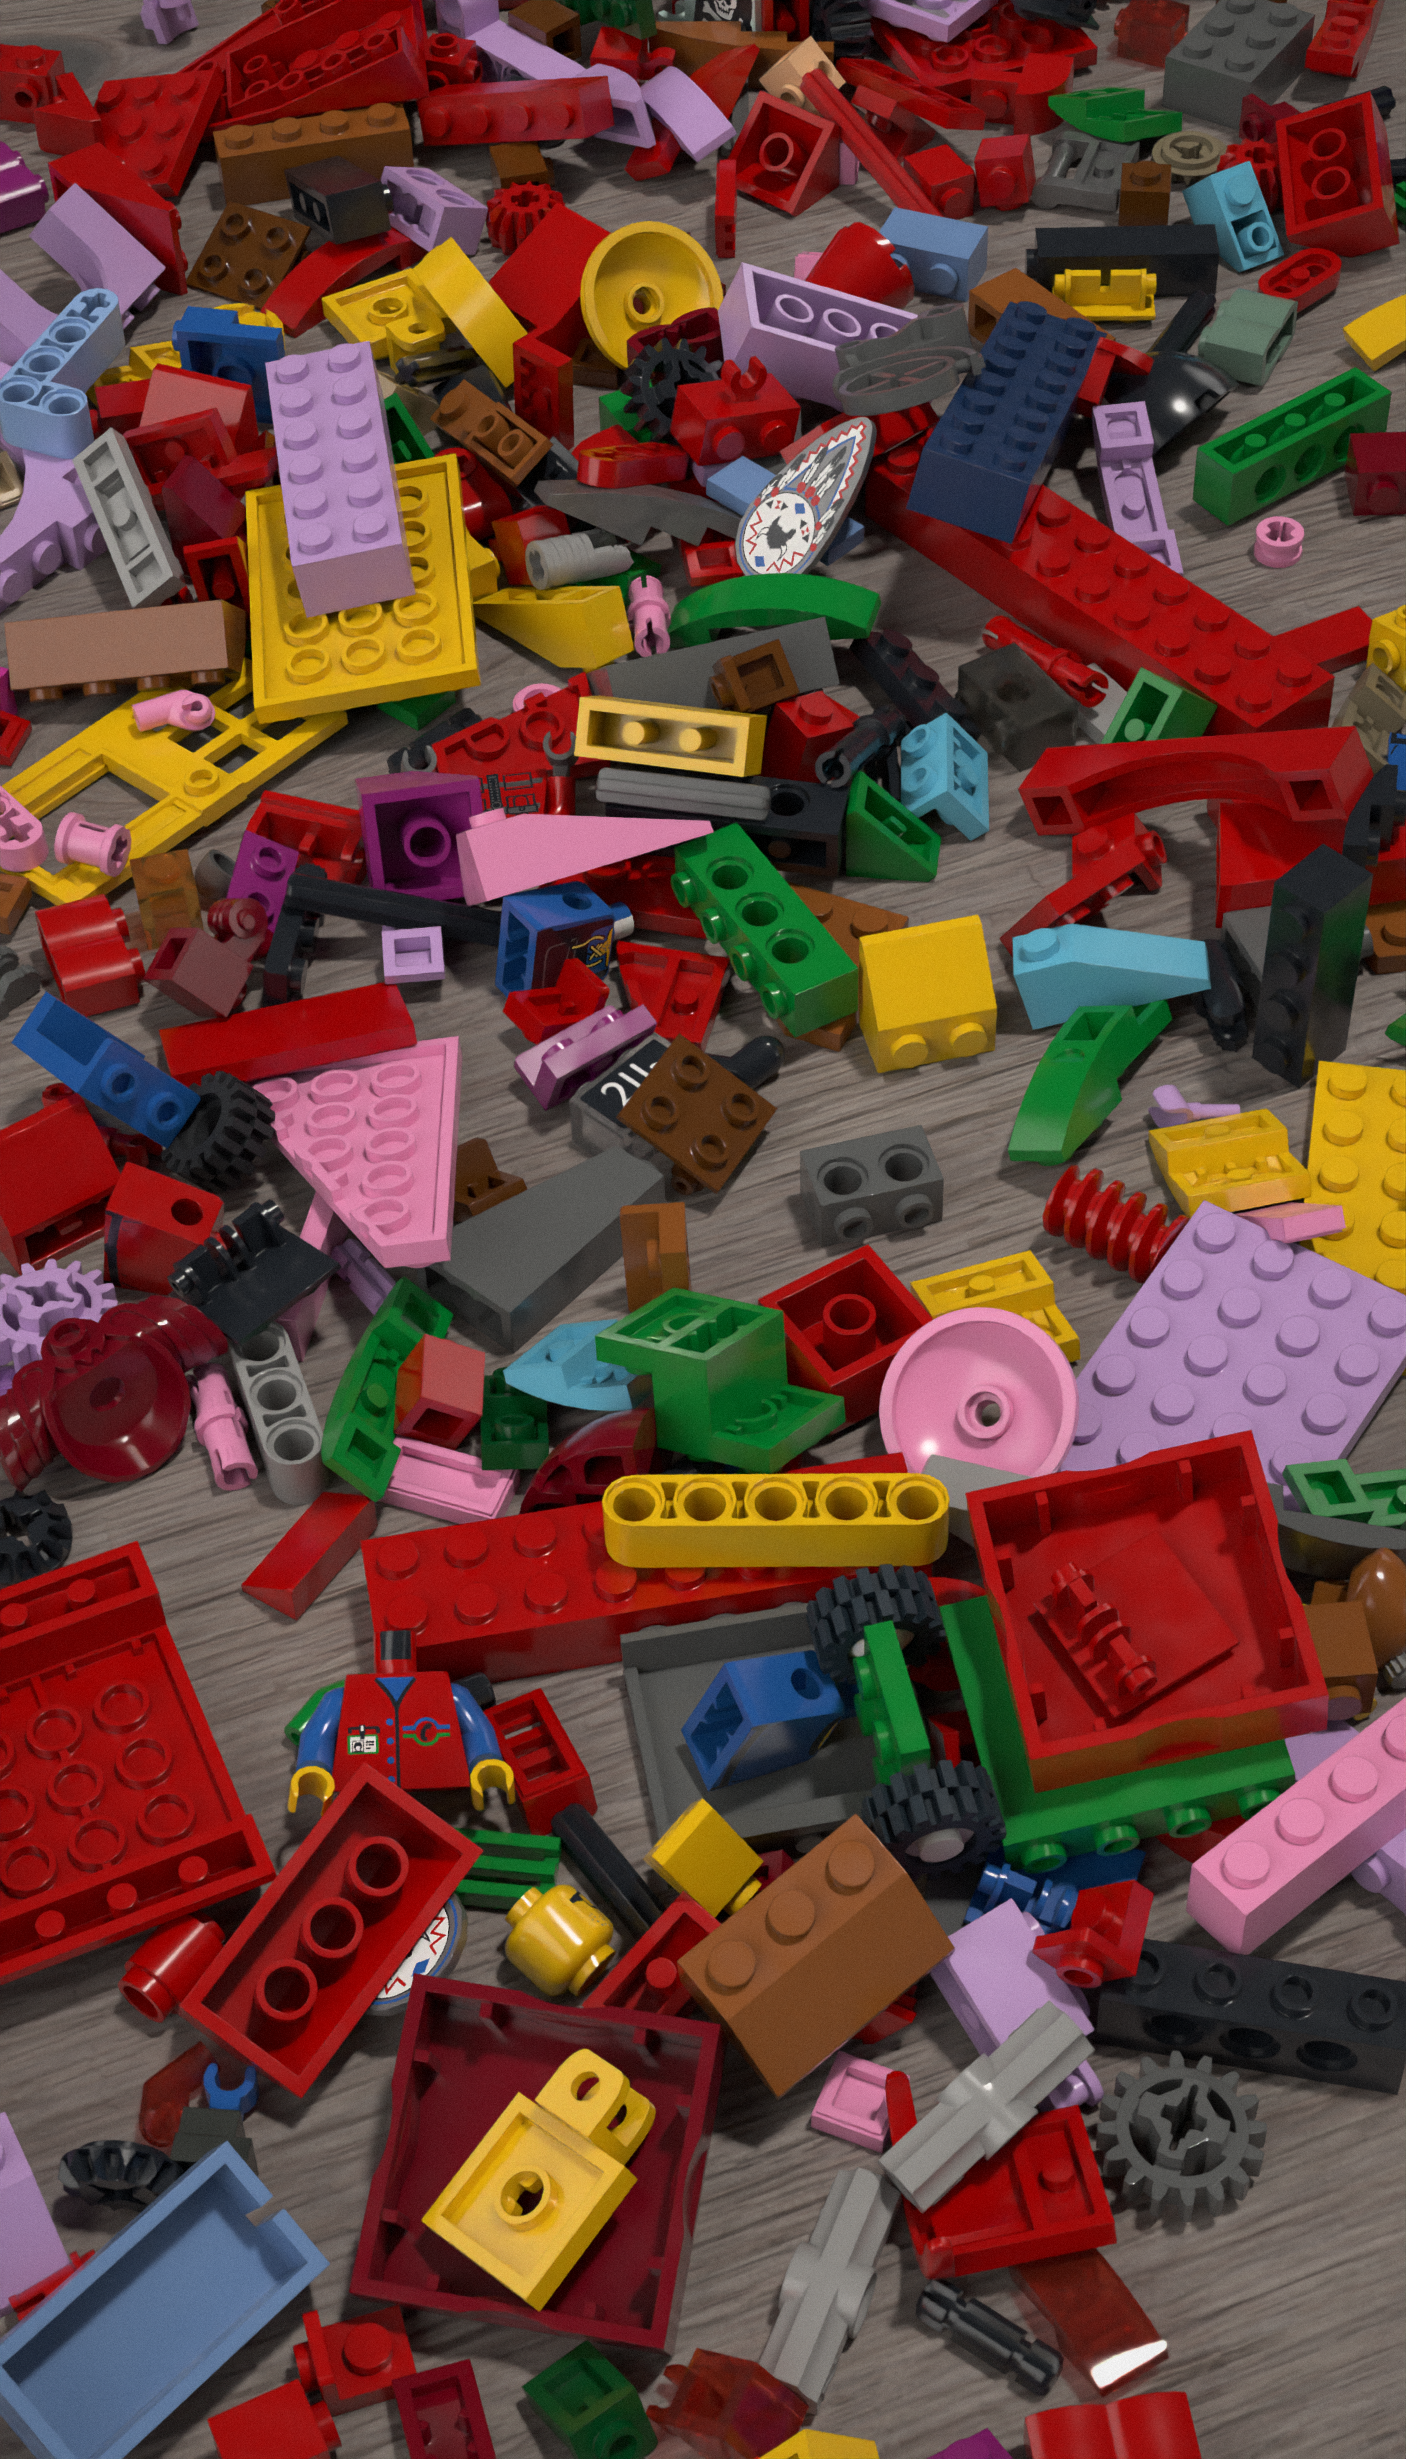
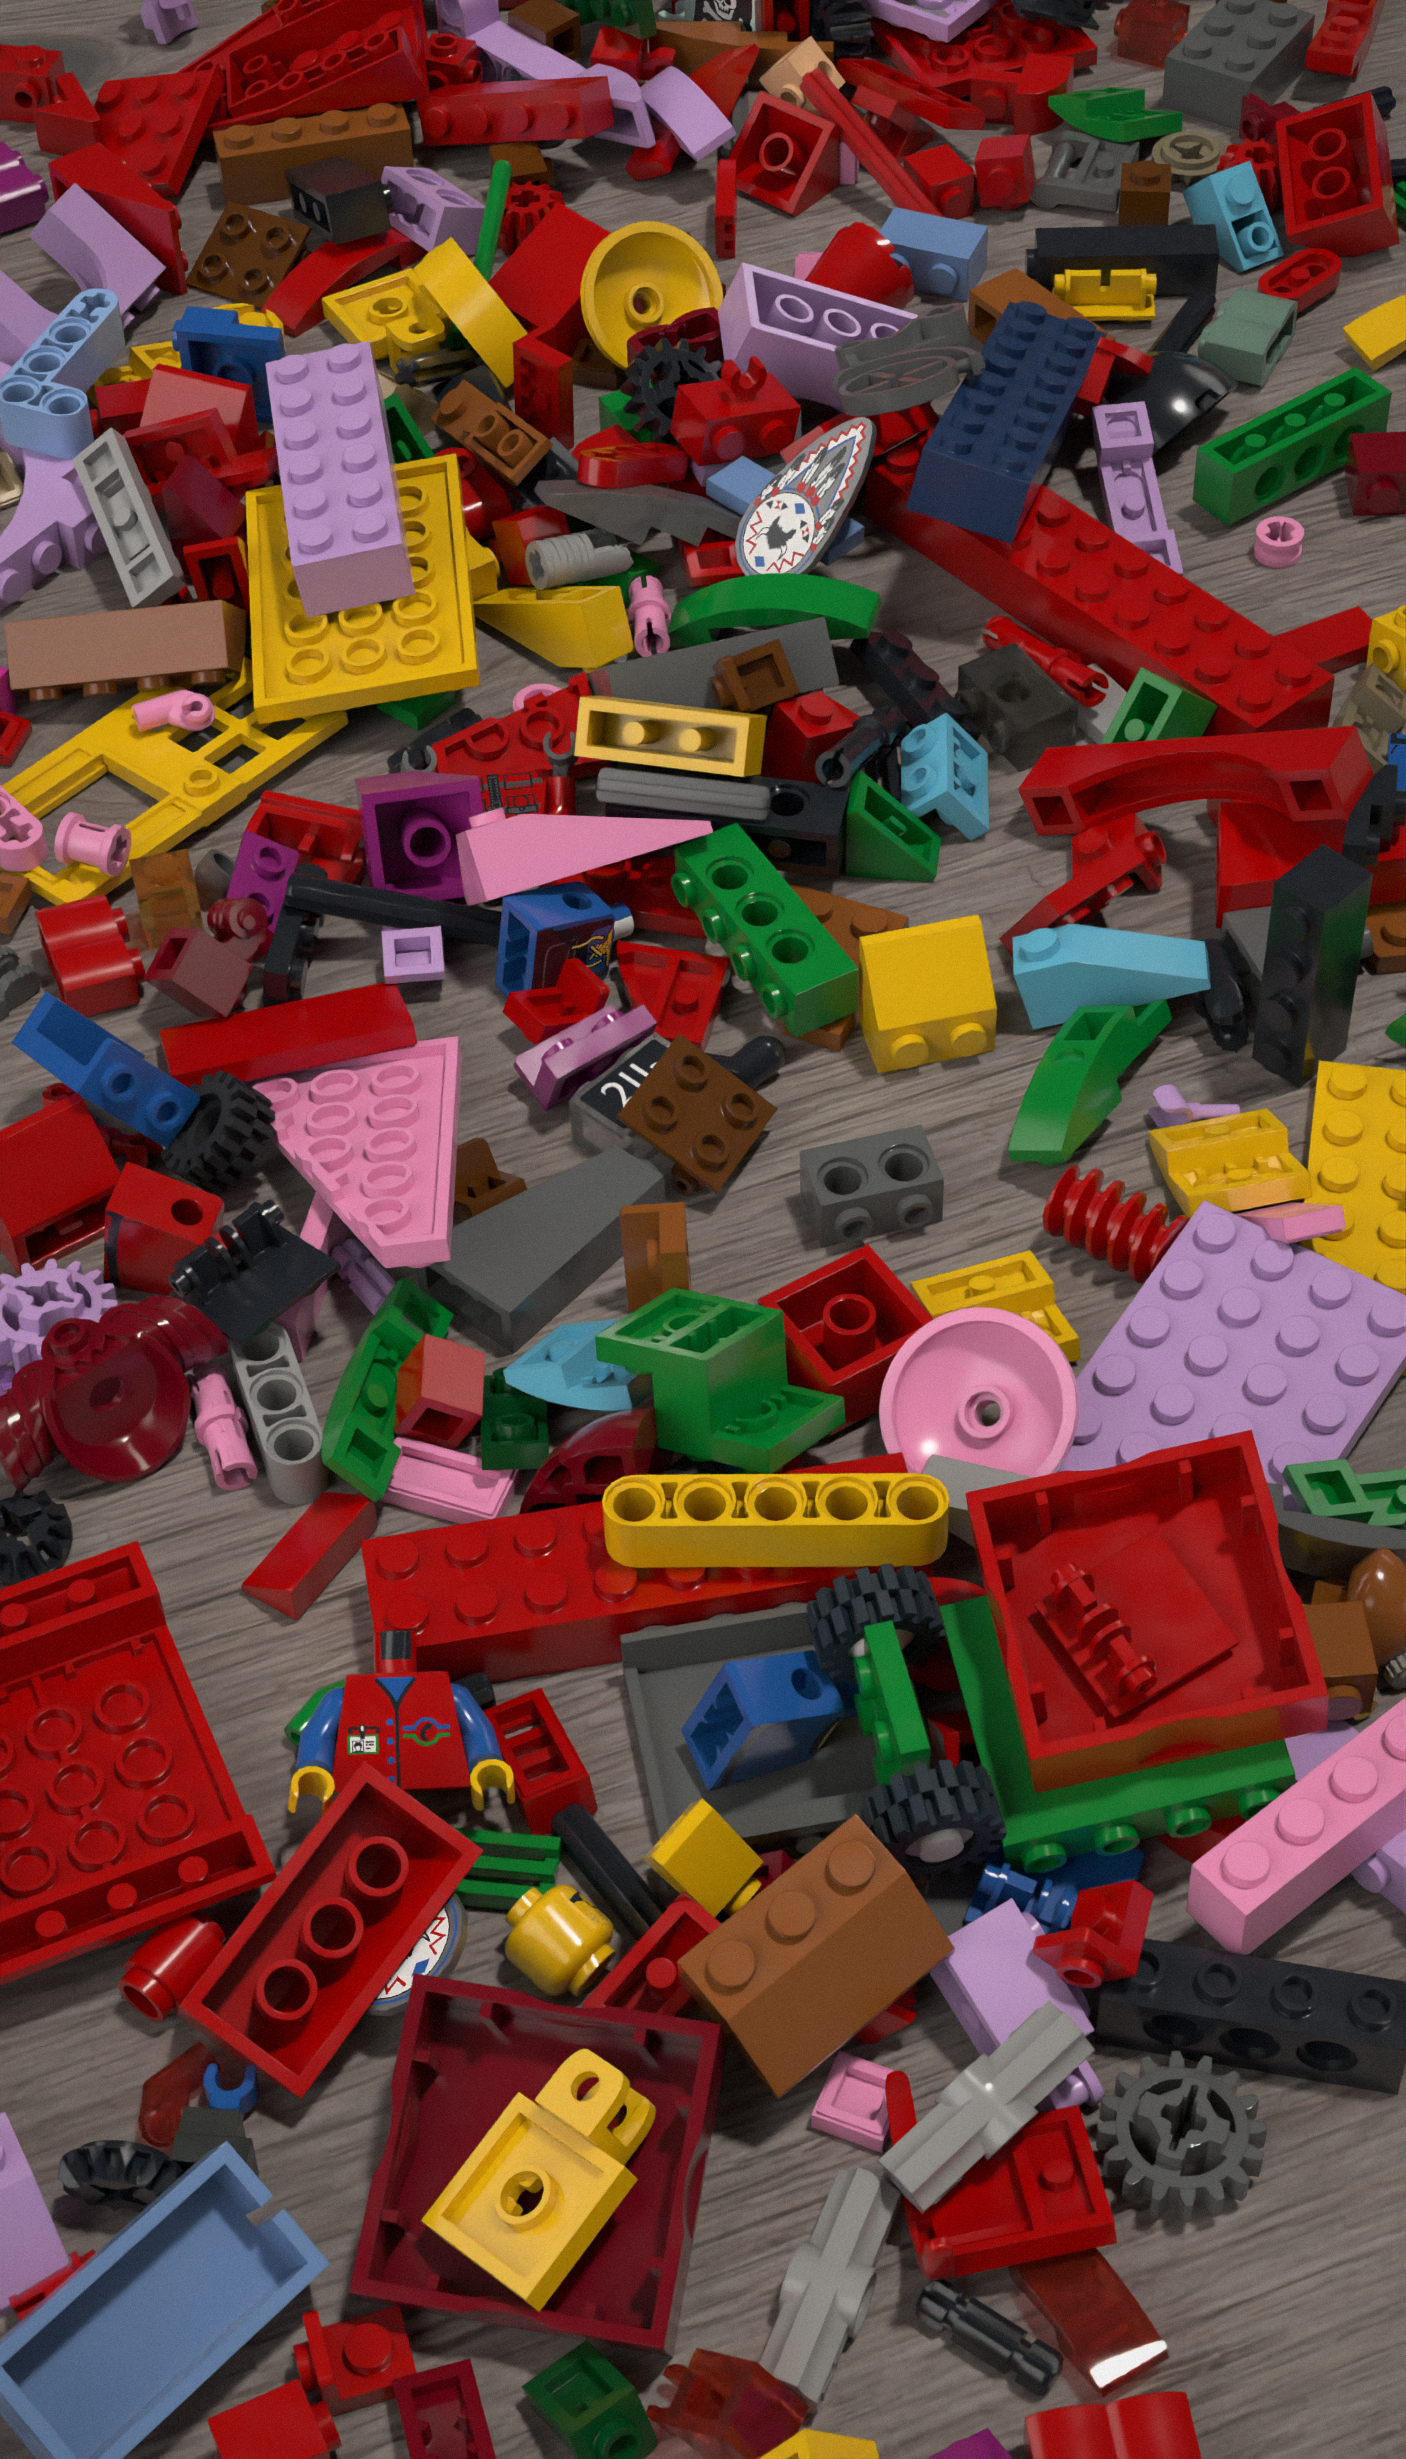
(488, 234): none -> green piece

